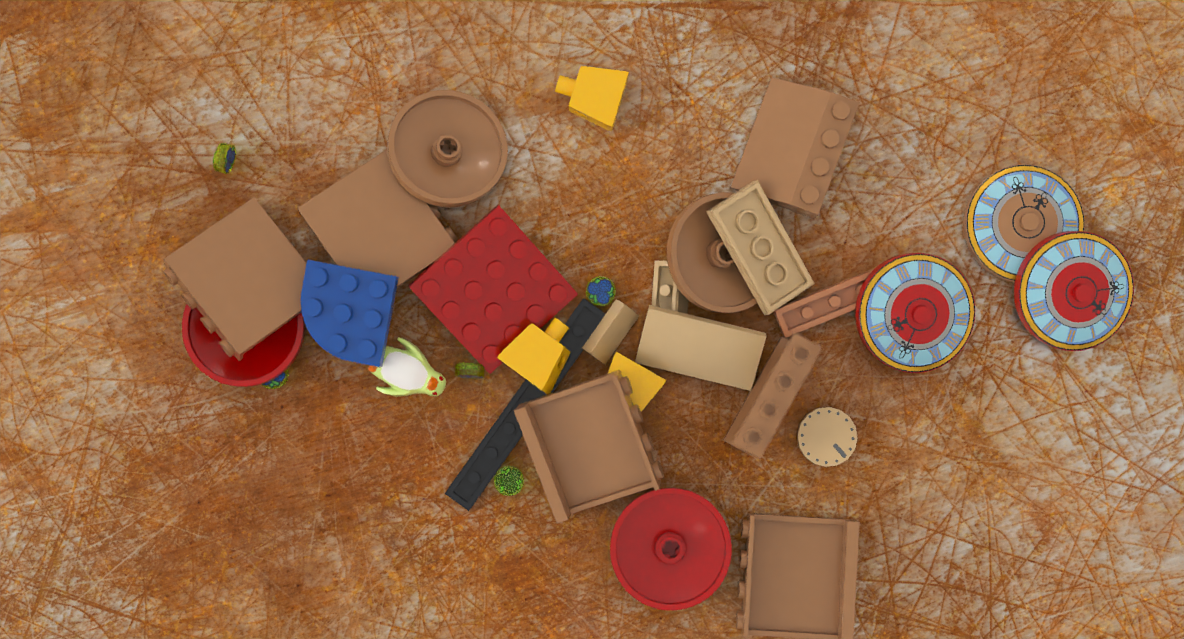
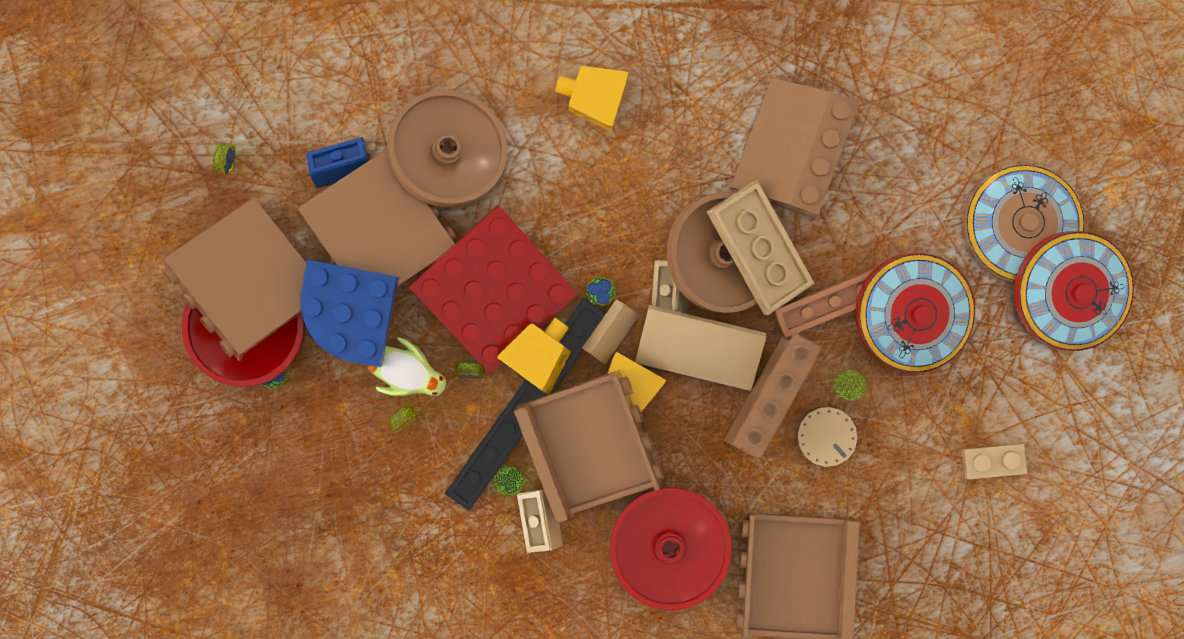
(336, 161): none -> blue slope
(403, 418): none -> clear neon green tile
(538, 522): none -> tan slope
(850, 385): none -> clear neon green tile
(994, 461): none -> tan plate

